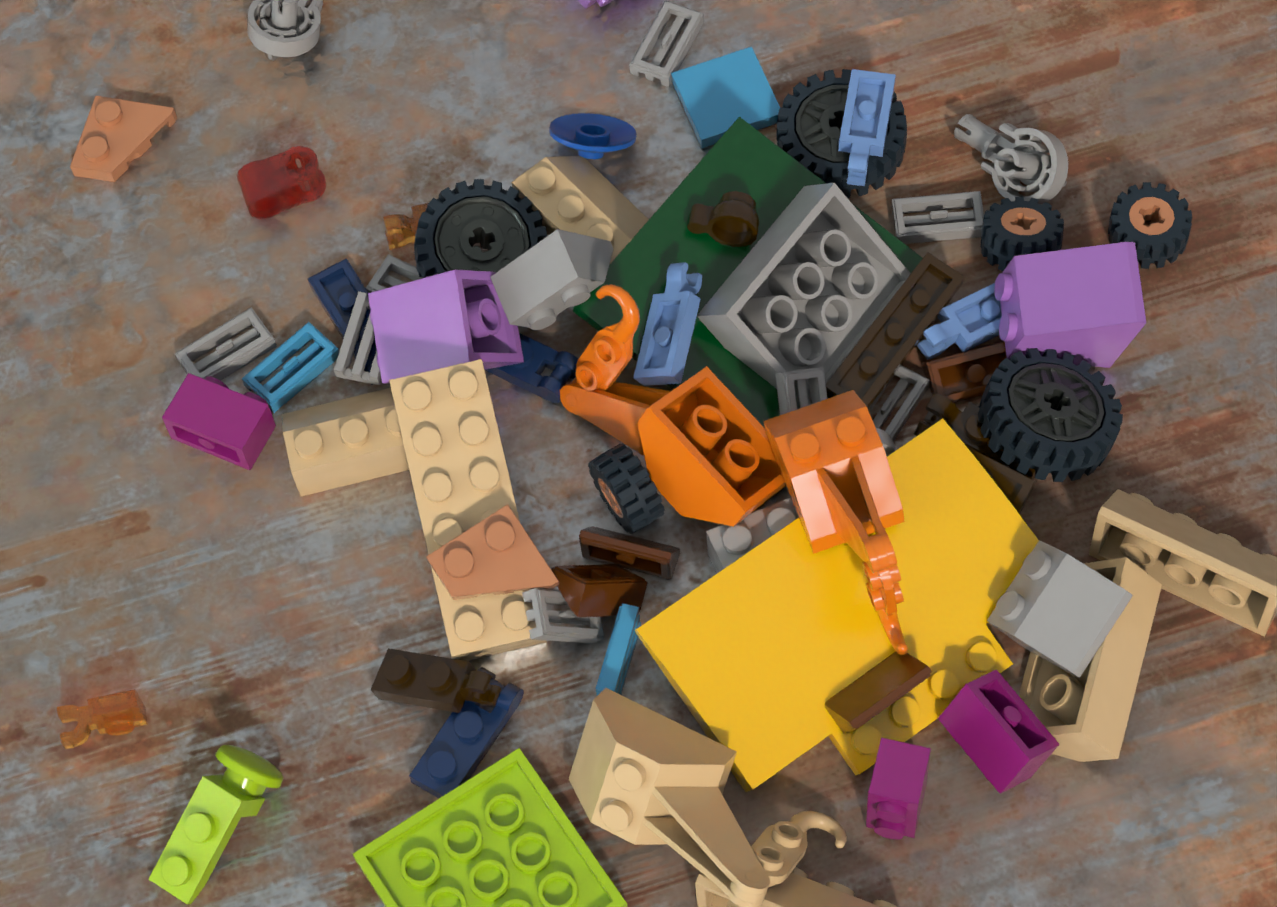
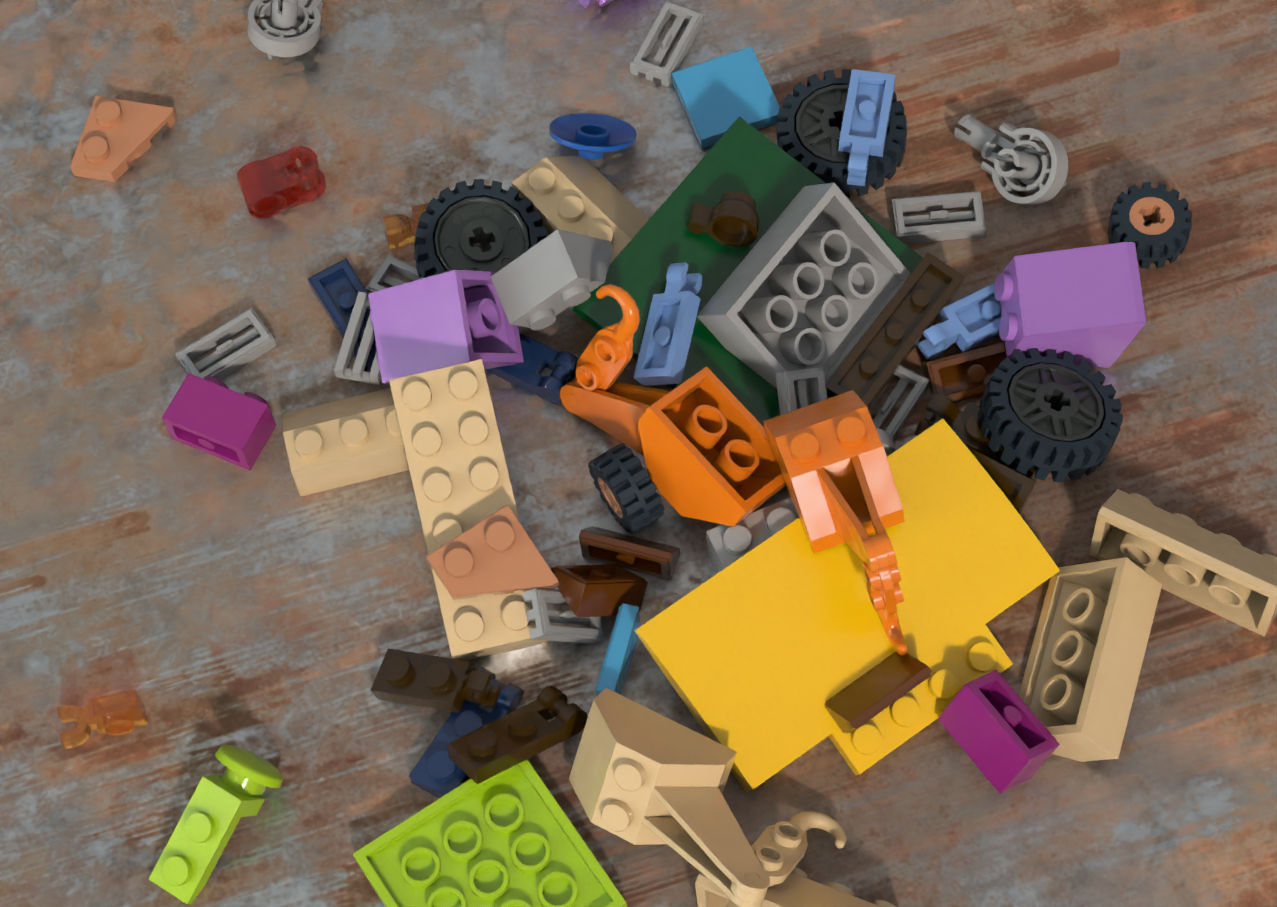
(296, 372): dark azure tile -> none
(517, 735): none -> dark brown plate
(897, 789): magenta brick -> none
(1019, 229): black wheel -> none
(1059, 608): light grey slope -> none

